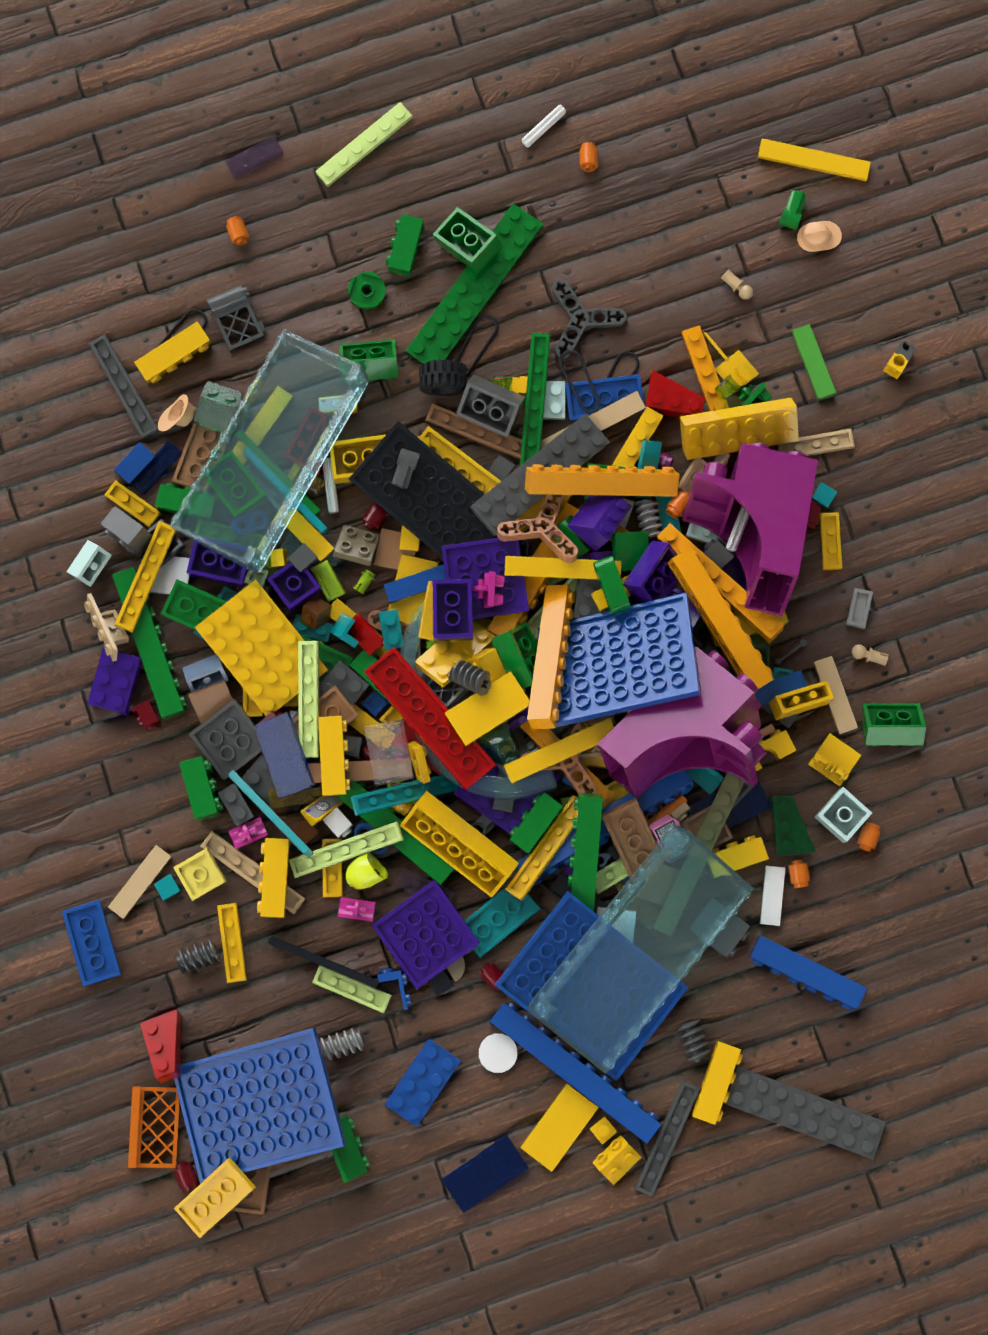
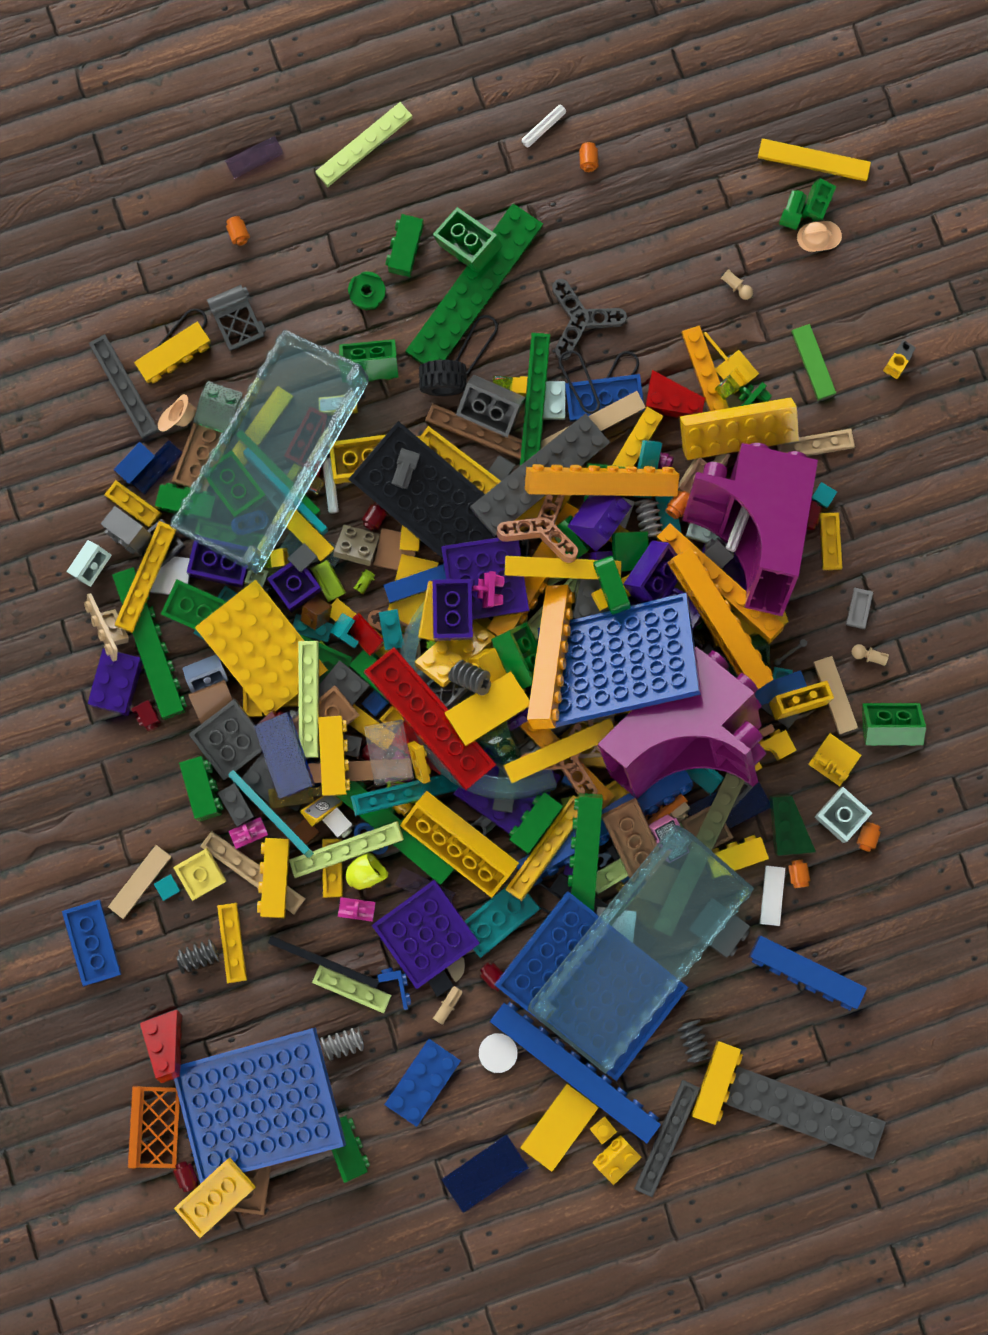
(448, 1005): none -> tan axle
(818, 200): none -> green hinge

